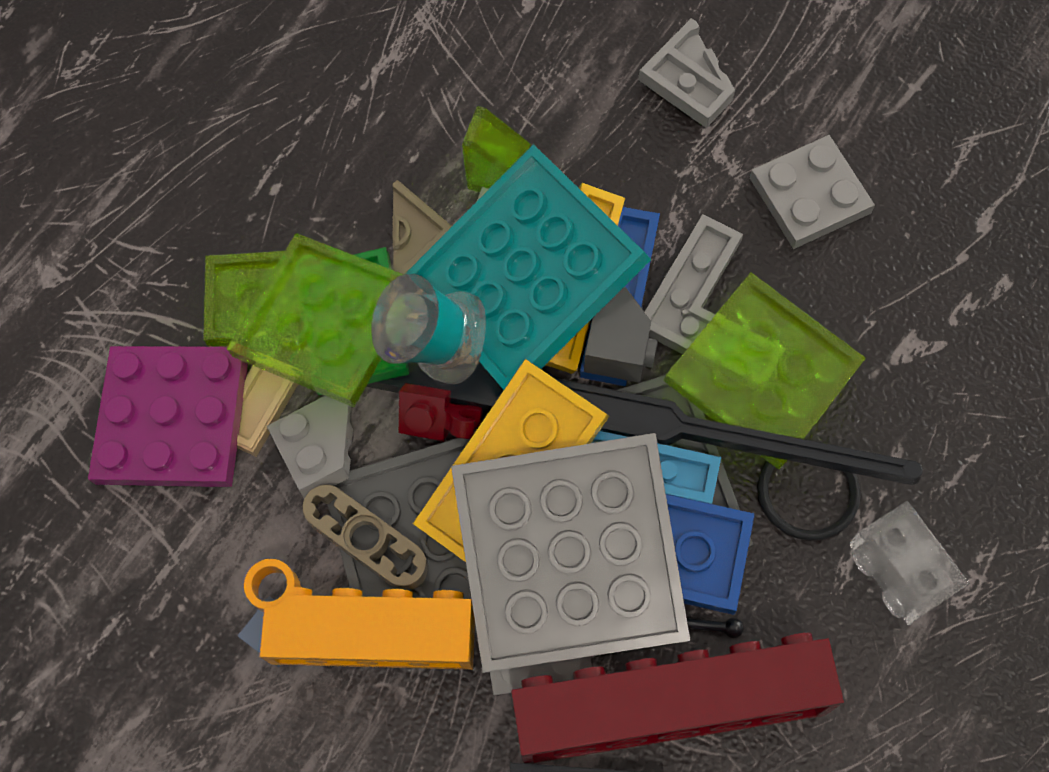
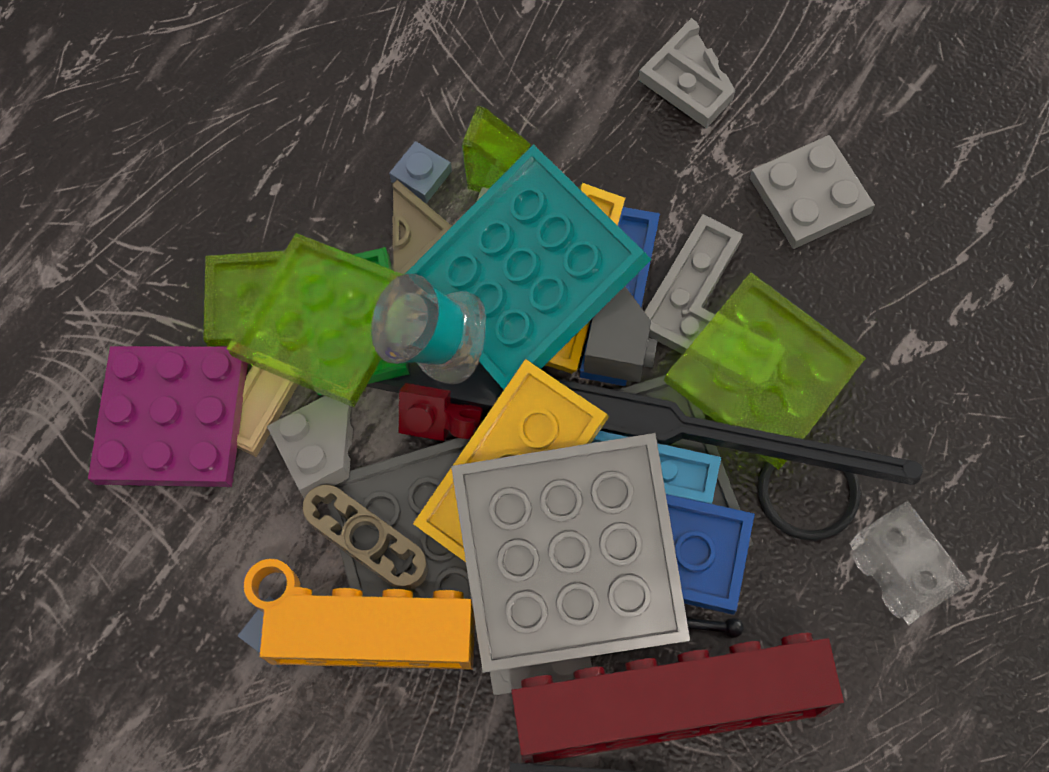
(421, 171): none -> sand blue plate

